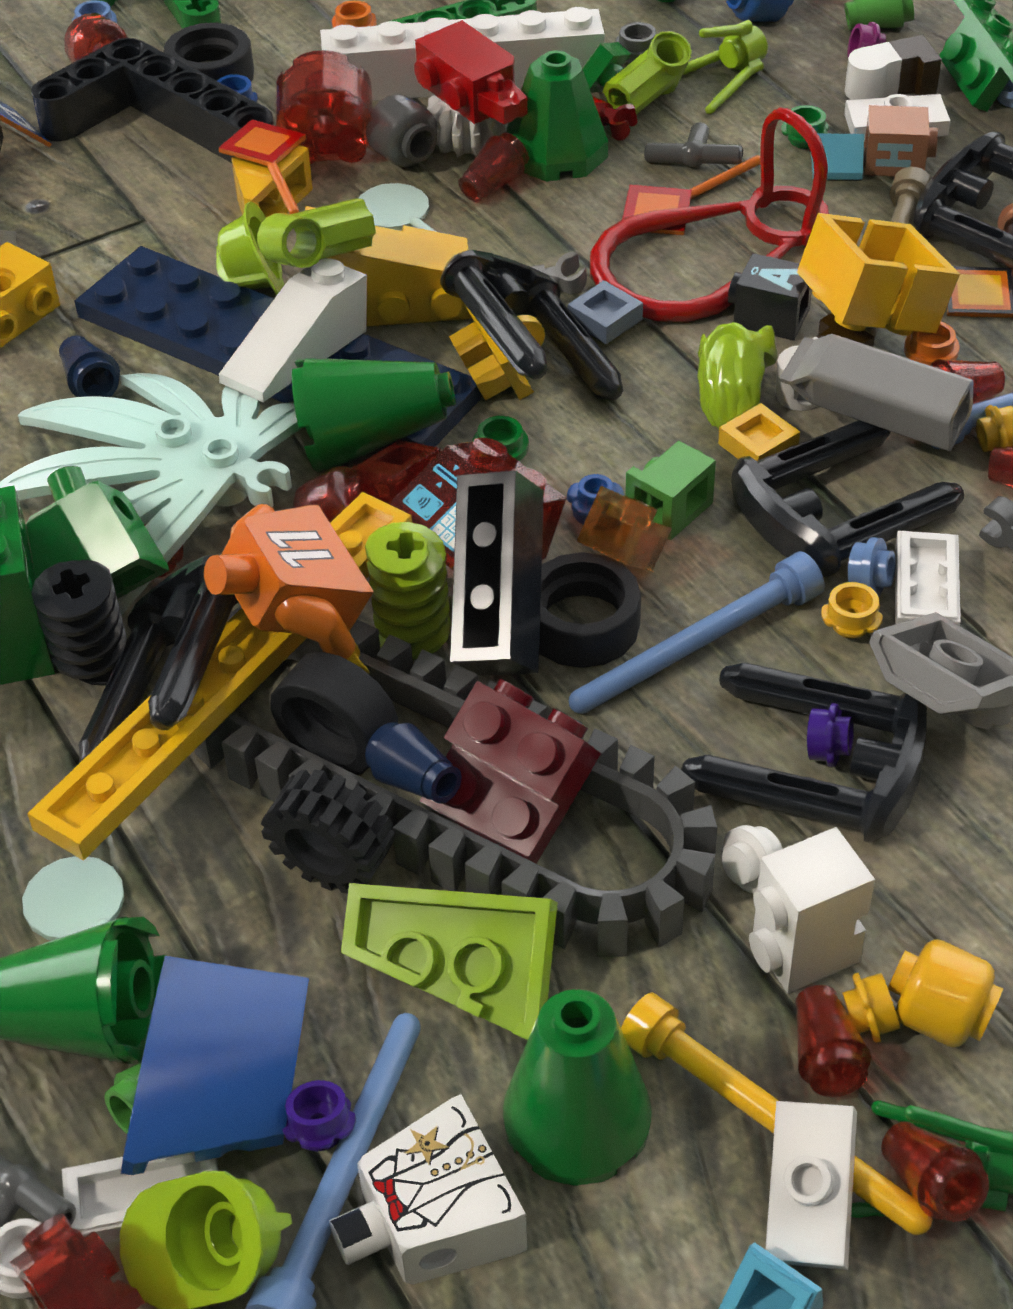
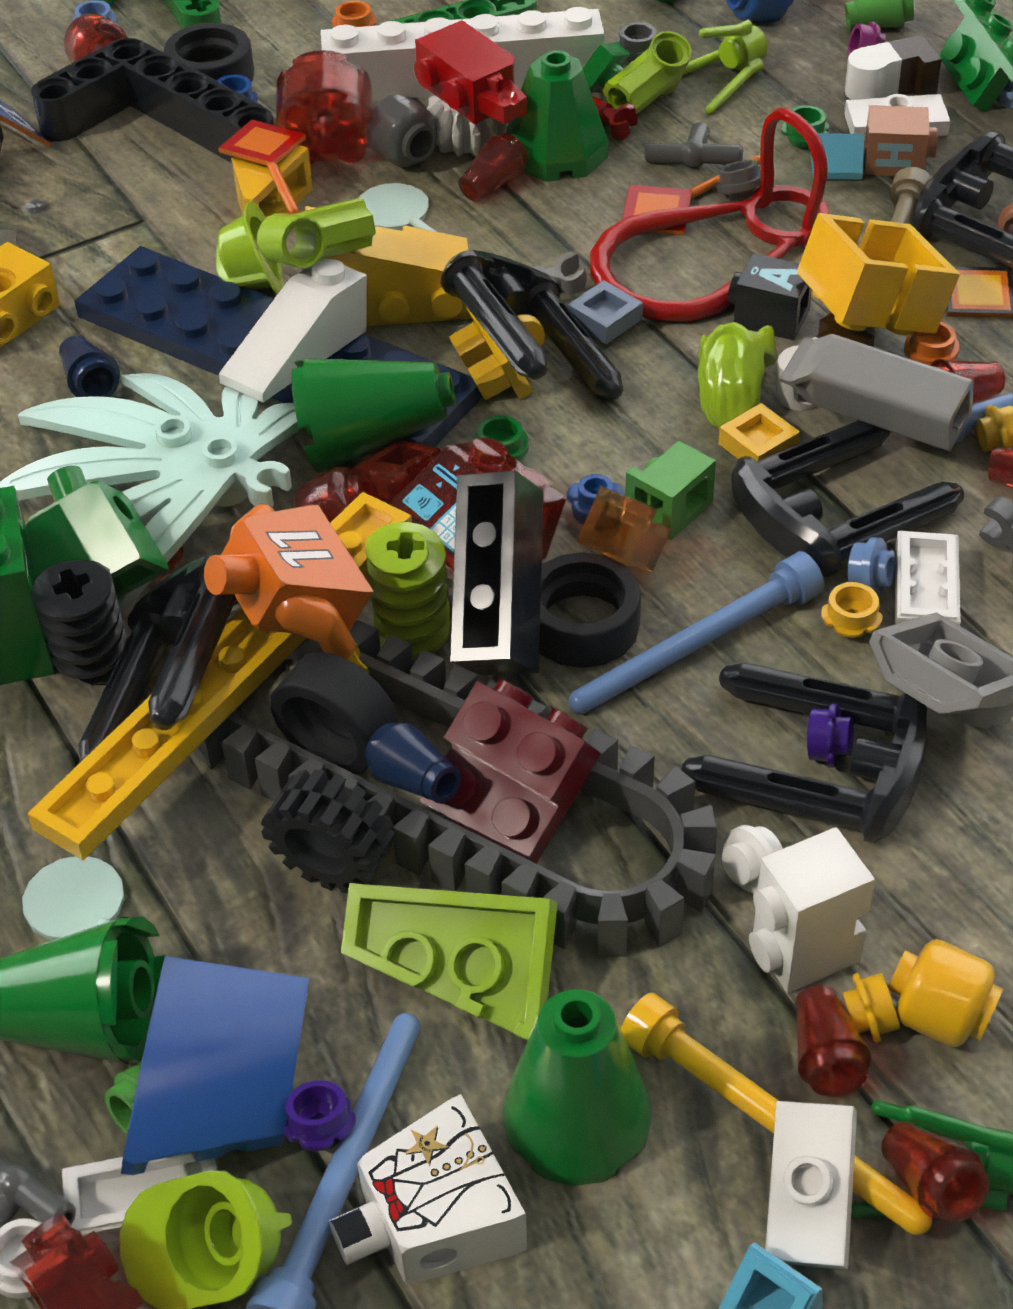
(739, 179): none -> dark grey plate

